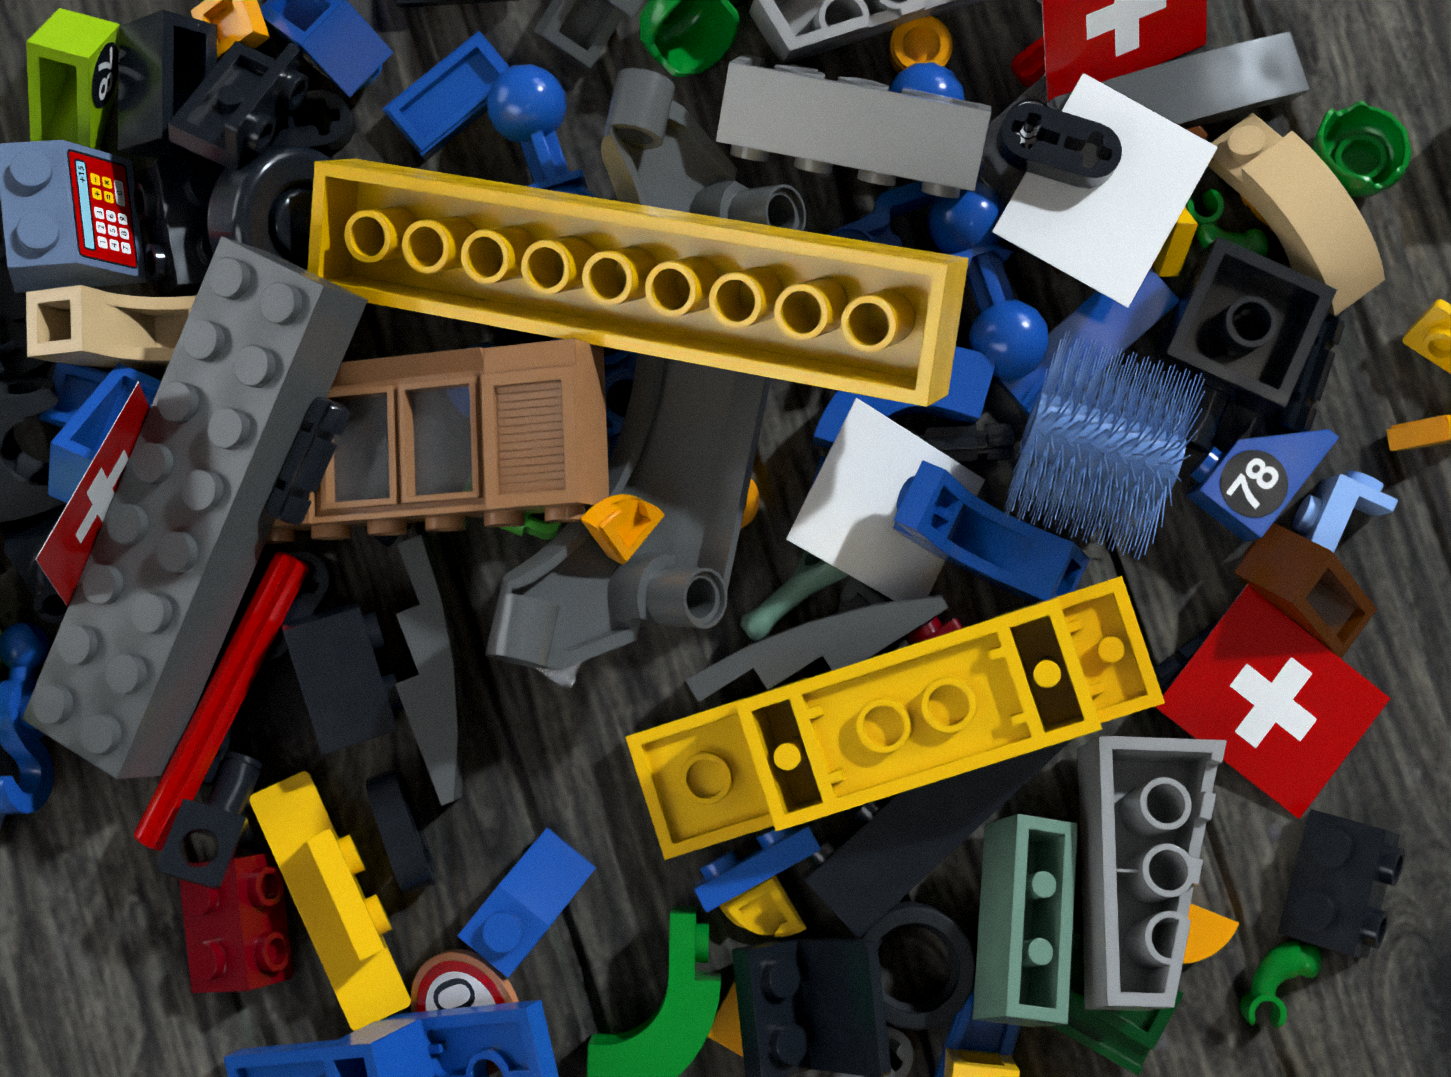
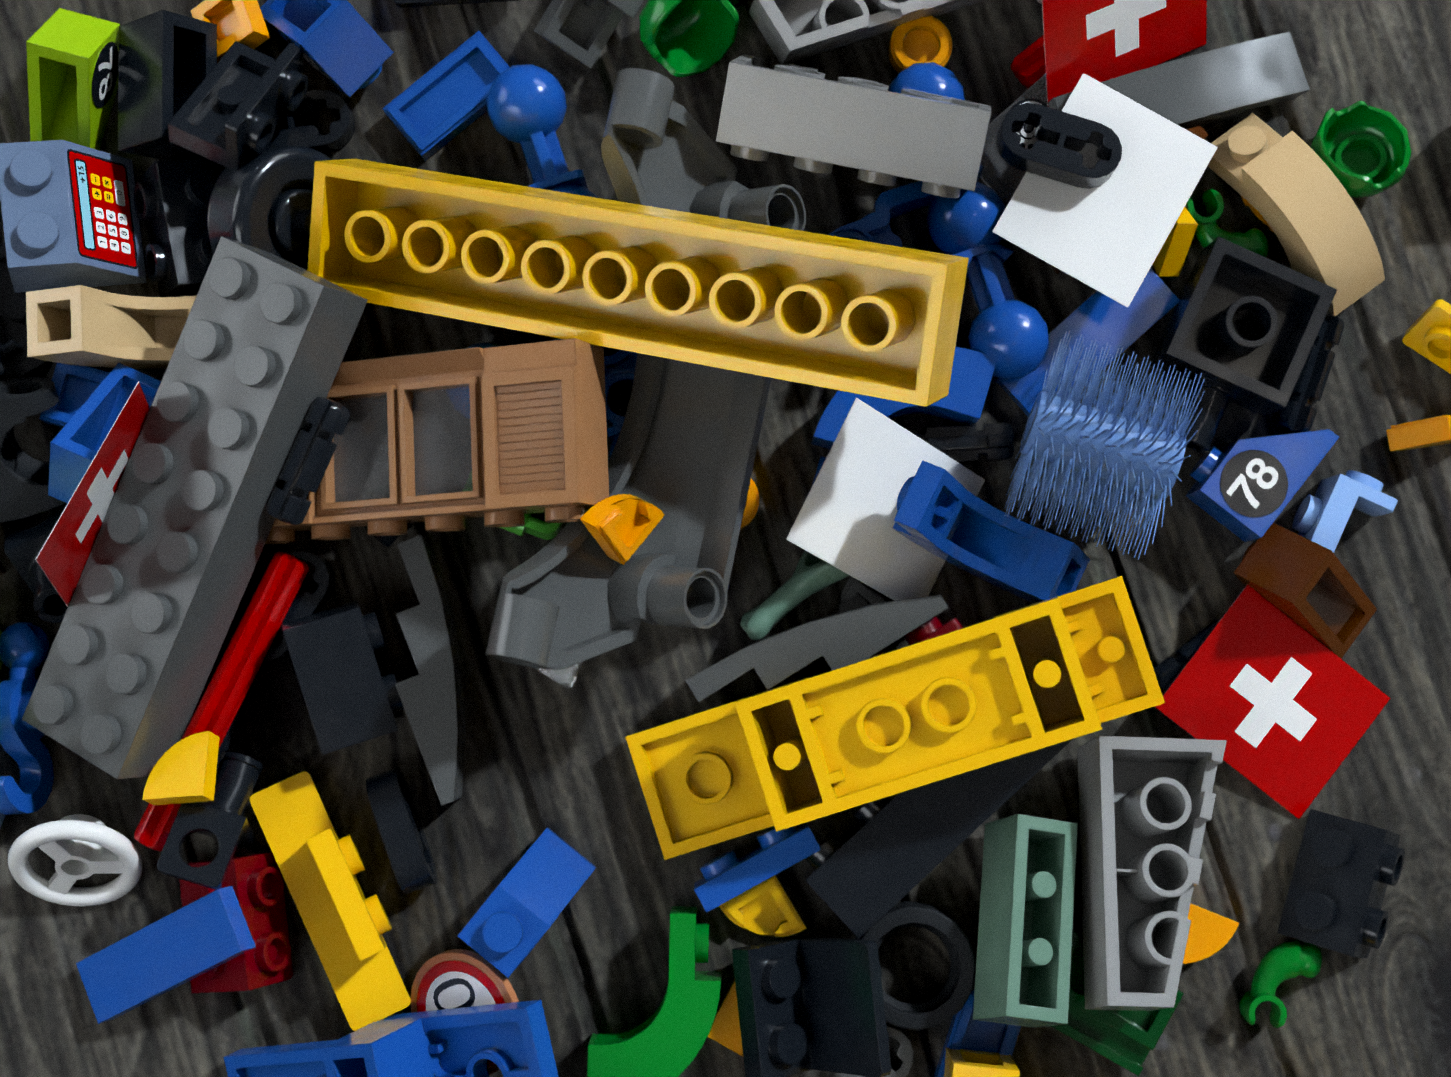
(80, 849): none -> white piece
(165, 954): none -> blue tile
(185, 772): none -> yellow tile

